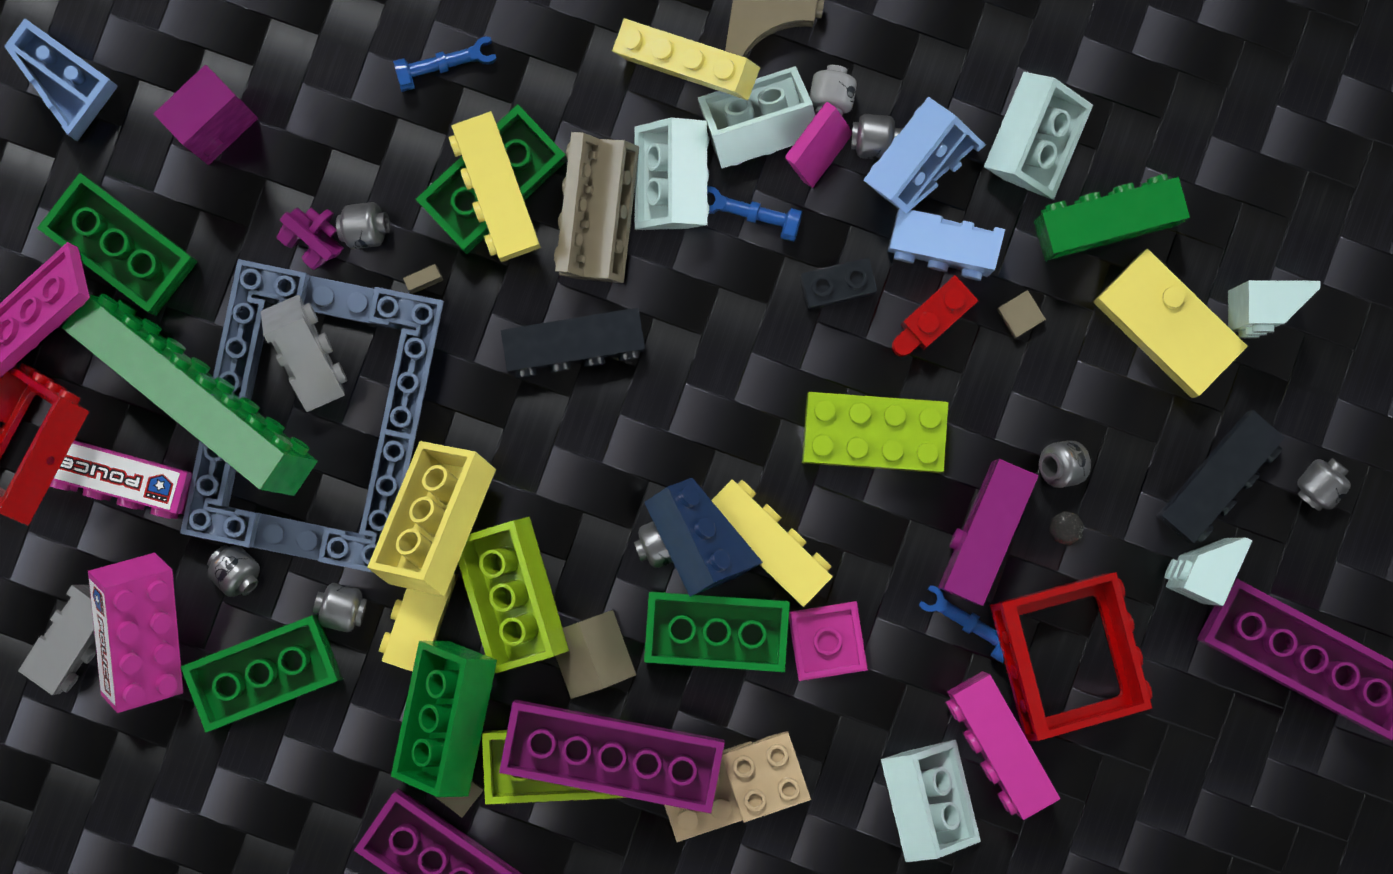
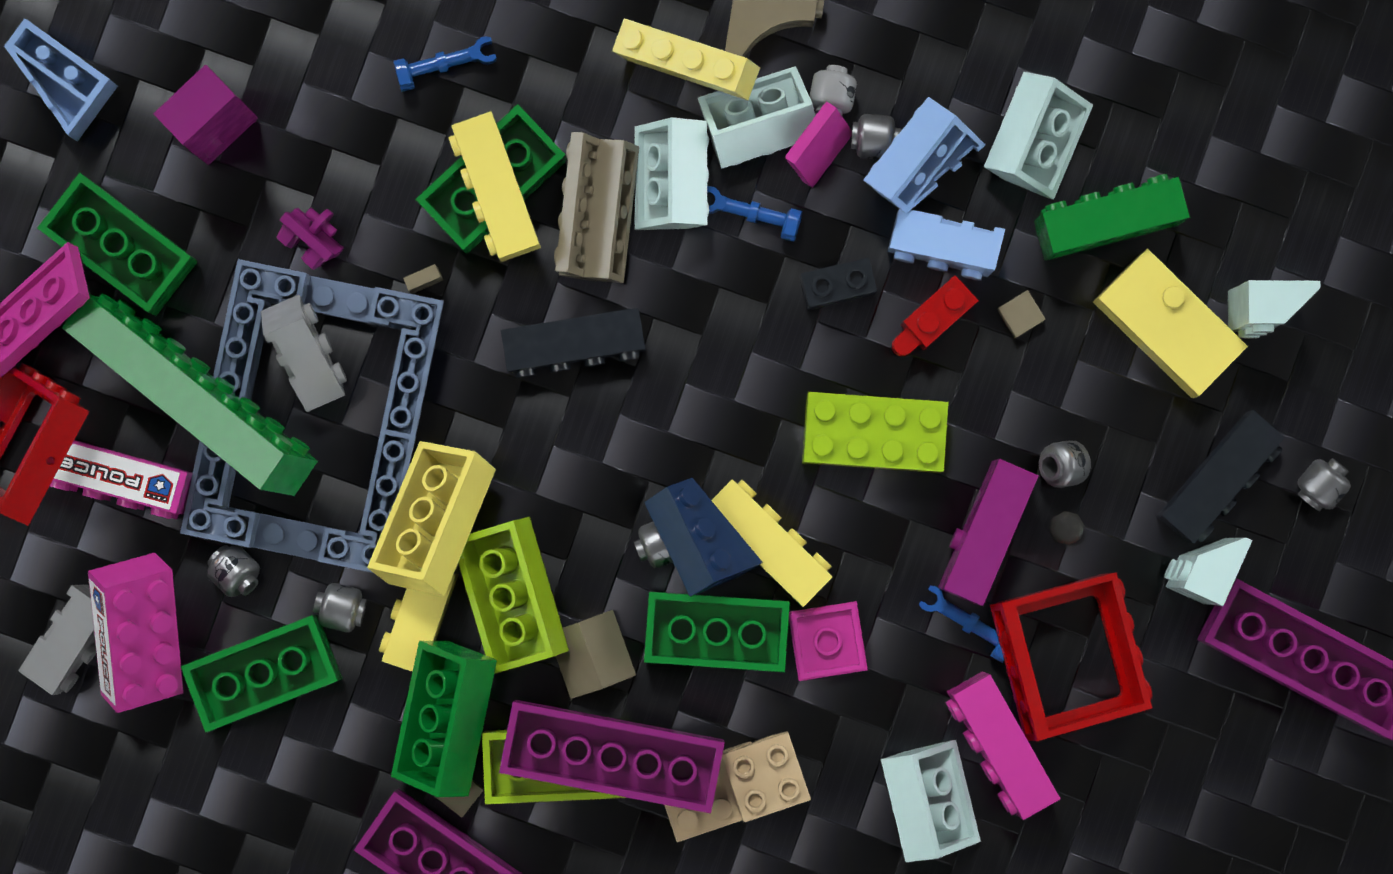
(362, 225): flat silver head -> none

